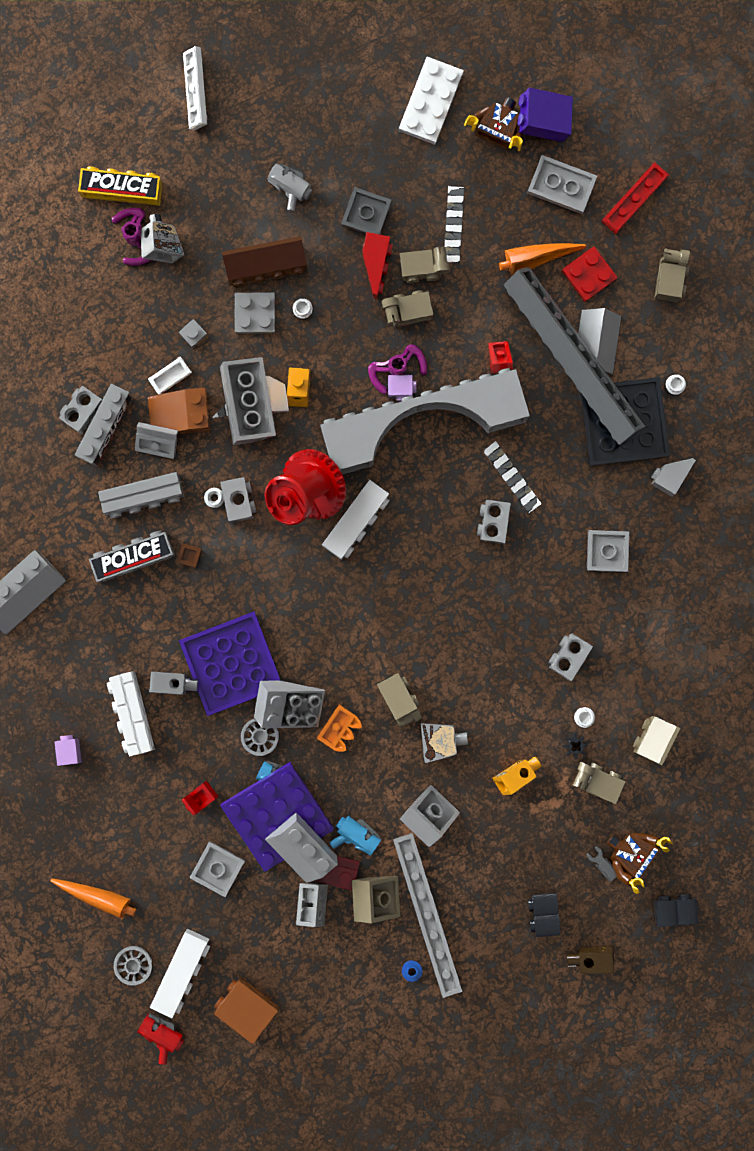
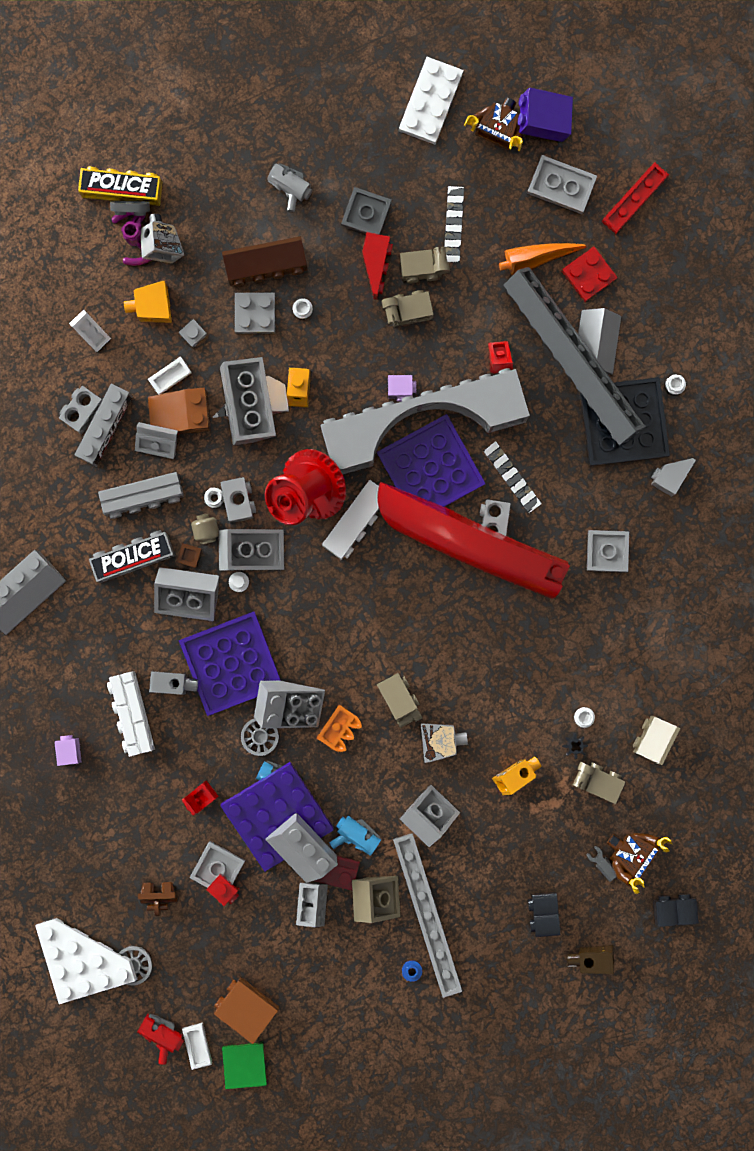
(79, 963): none -> white plate
(90, 331): none -> white tile
(98, 898): orange piece -> none
(121, 207): none -> dark grey plate
(148, 896): none -> reddish brown hips
(151, 303): none -> light orange torso
(179, 973): white brick -> none
(186, 594): none -> light grey slope
(195, 88): white plate -> none
(197, 1046): none -> white tile
(205, 529): none -> dark tan head
(223, 890): none -> red bracket
(238, 582): none -> white plate
(244, 1065): none -> green tile
(251, 549): none -> light grey slope
(399, 360): magenta piece -> none
(432, 464): none -> dark purple plate
(471, 542): none -> red slope
(574, 660): light grey brick -> none
(671, 275): dark tan hinge -> none

